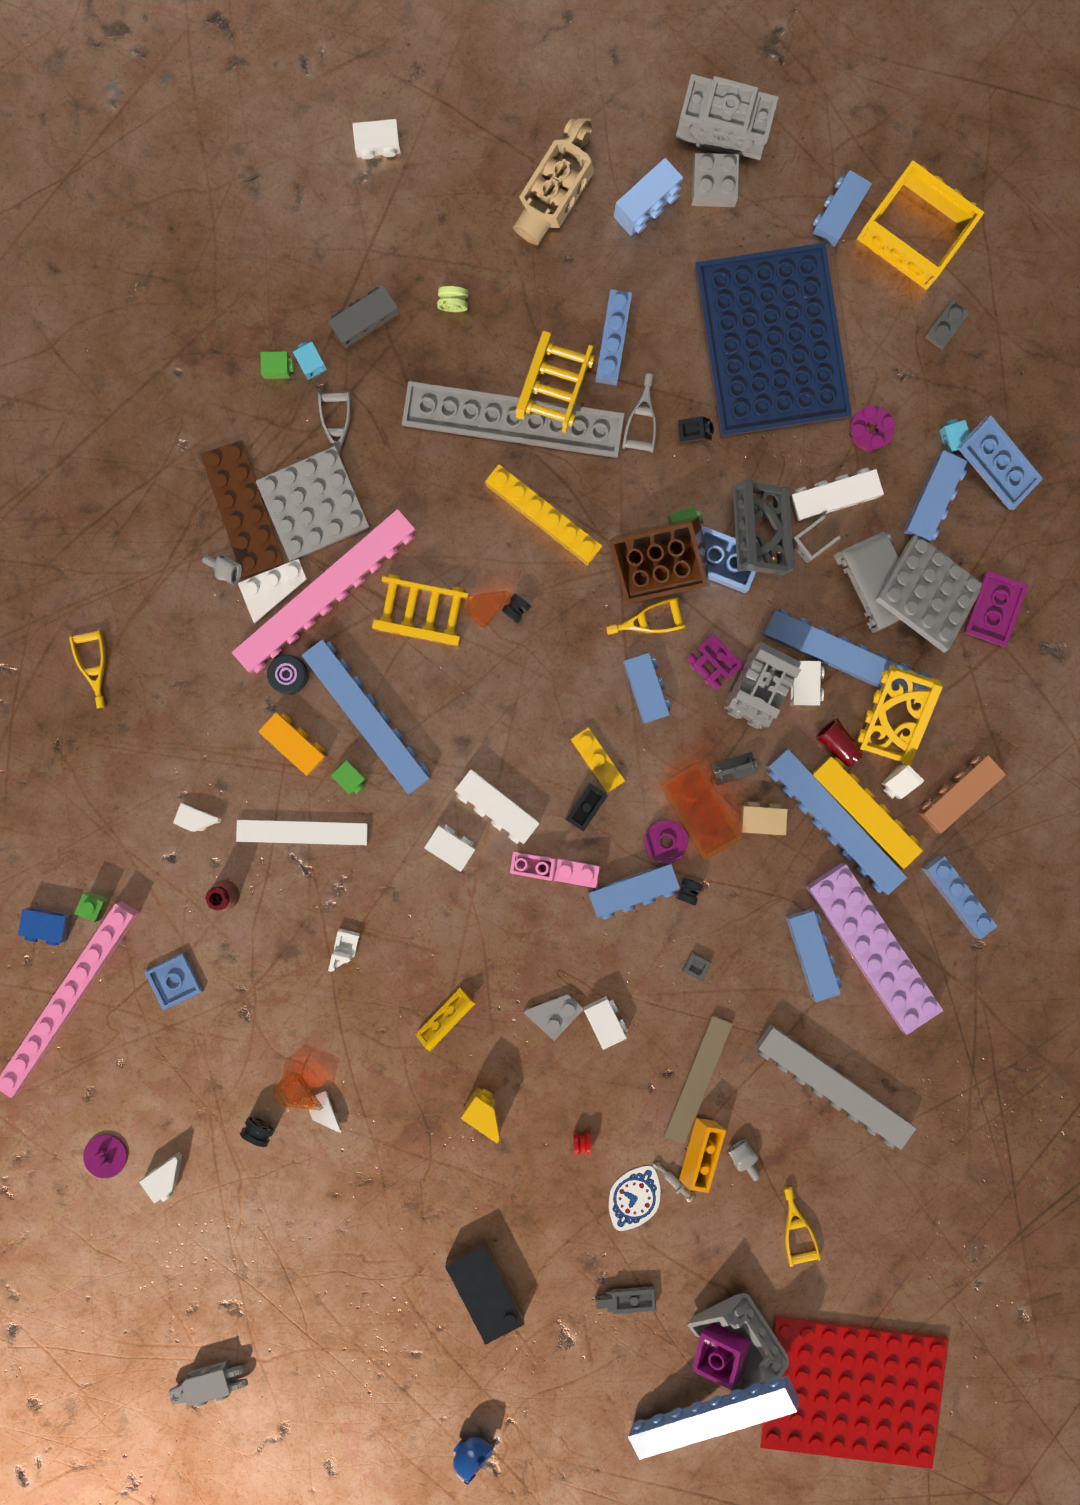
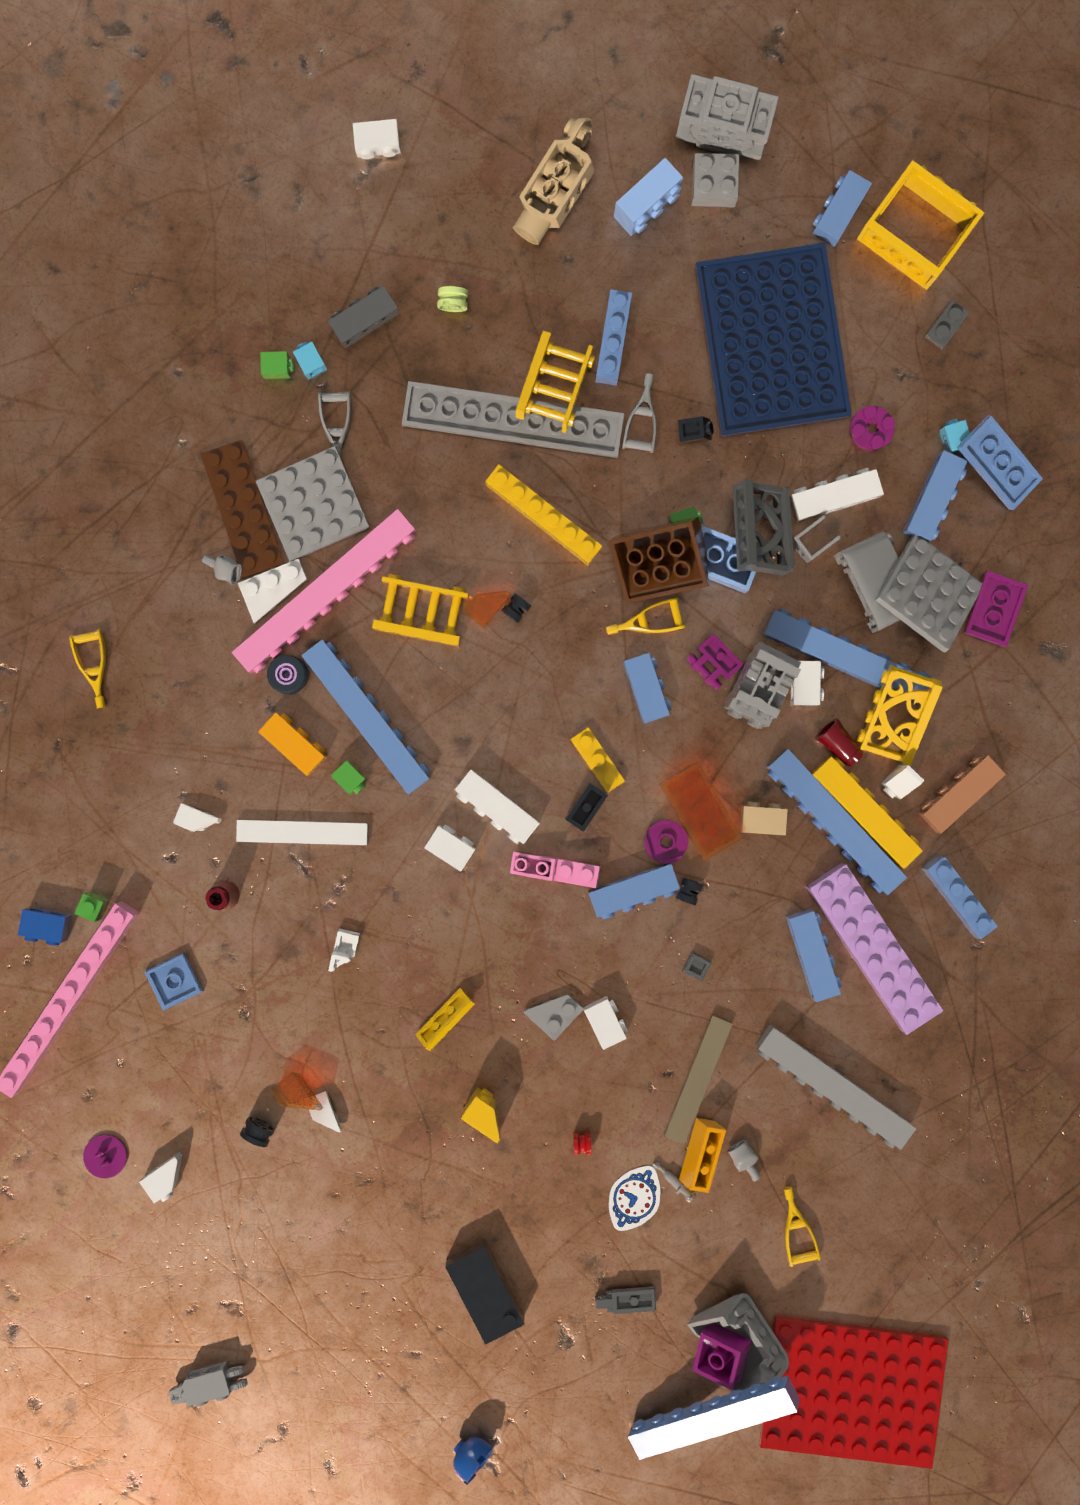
(734, 768): dark grey hinge -> none

